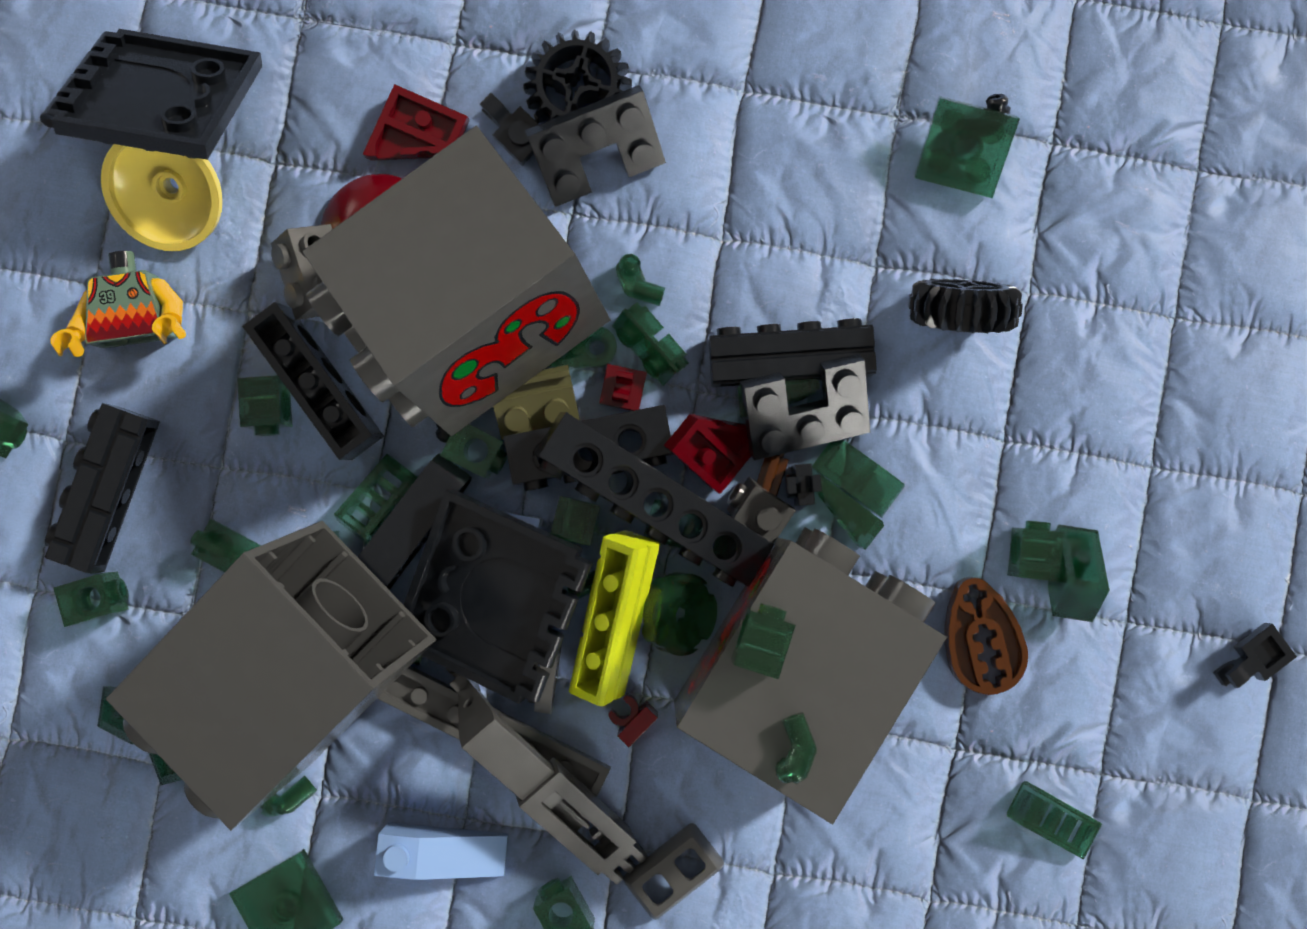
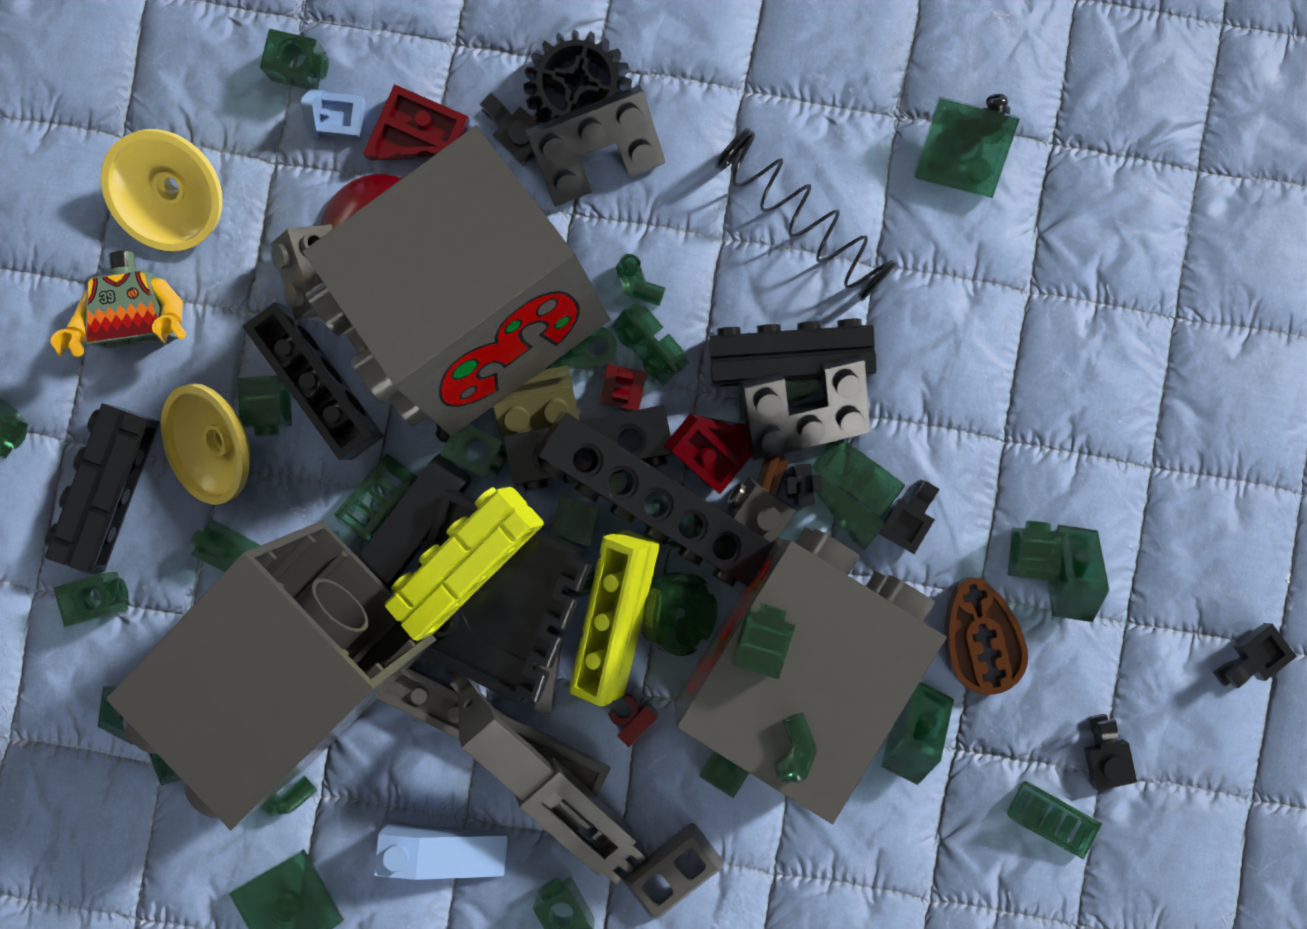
(153, 93): black hinge -> none
(205, 443): none -> light yellow dish
(283, 48): none -> clear green brick
(333, 114): none -> light blue tile
(463, 563): none -> neon yellow brick
(723, 774): none -> clear green tile
(742, 143): none -> black piece
(907, 522): none -> black plate
(918, 734): none -> clear green slope
(965, 305): black gear -> none
(1109, 759): none -> black plate

